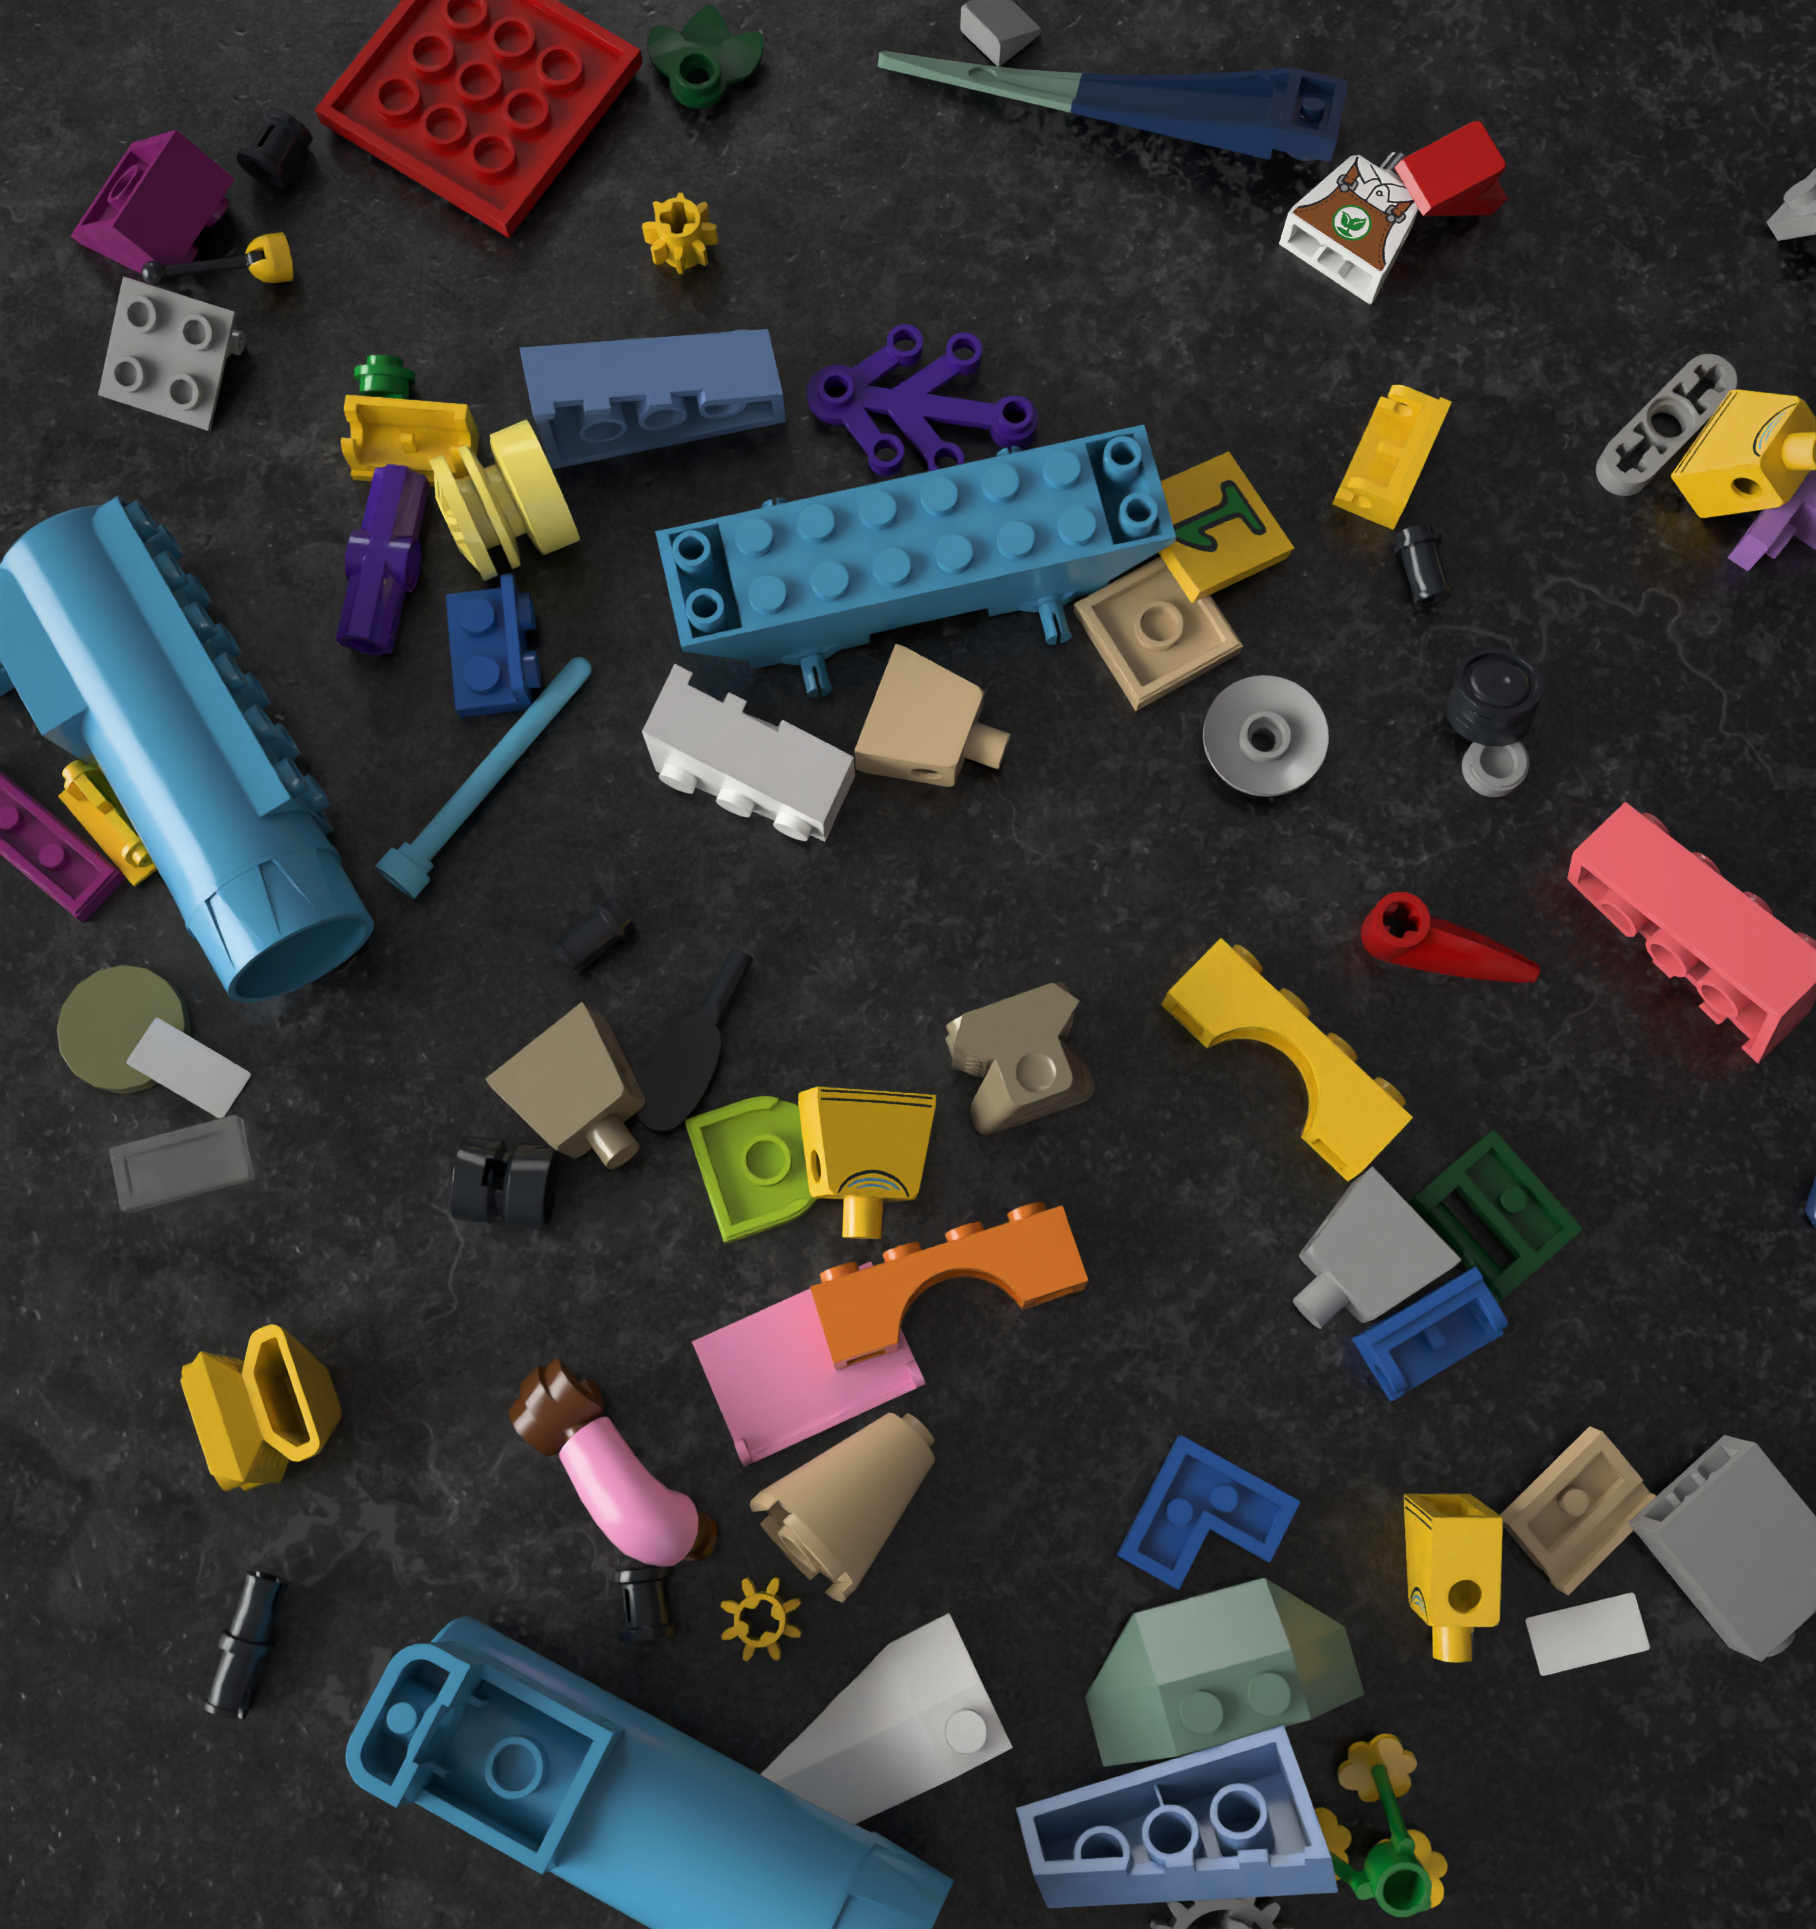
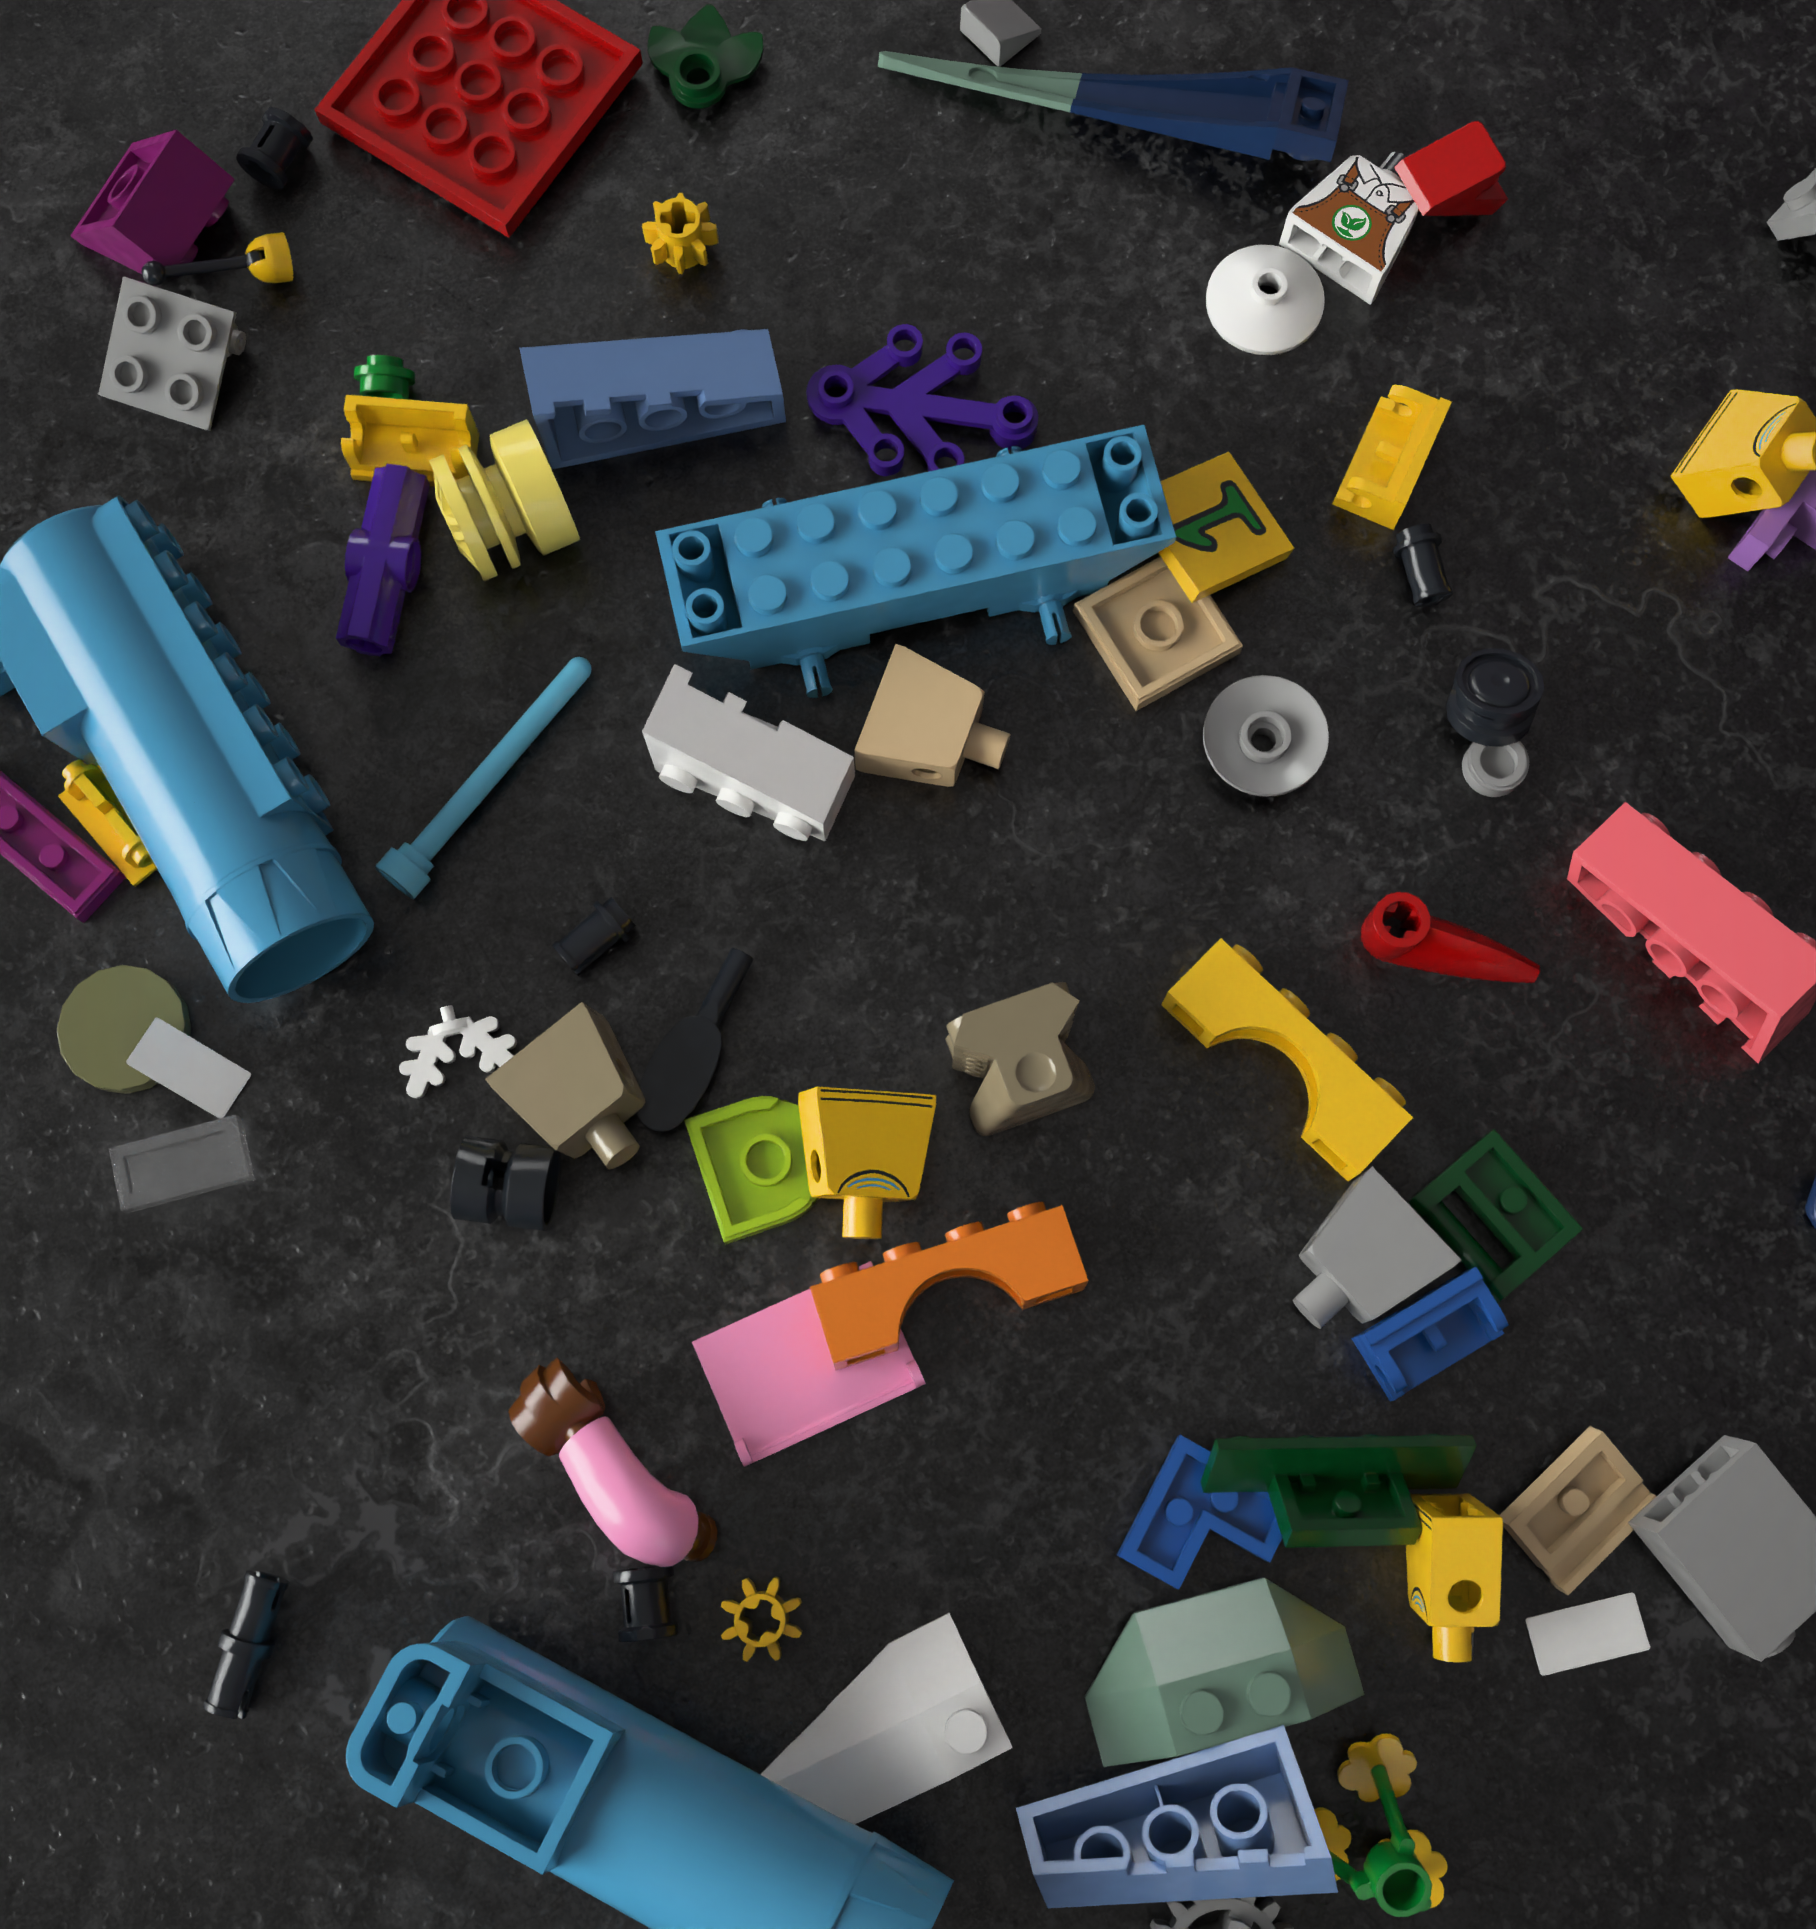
(260, 1408): yellow piece -> none
(433, 1047): none -> white animal
(490, 649): blue bracket -> none
(847, 1500): tan cone -> none
(1259, 320): none -> white dish
(1340, 1486): none -> dark green bracket
(1660, 448): light grey beam -> none

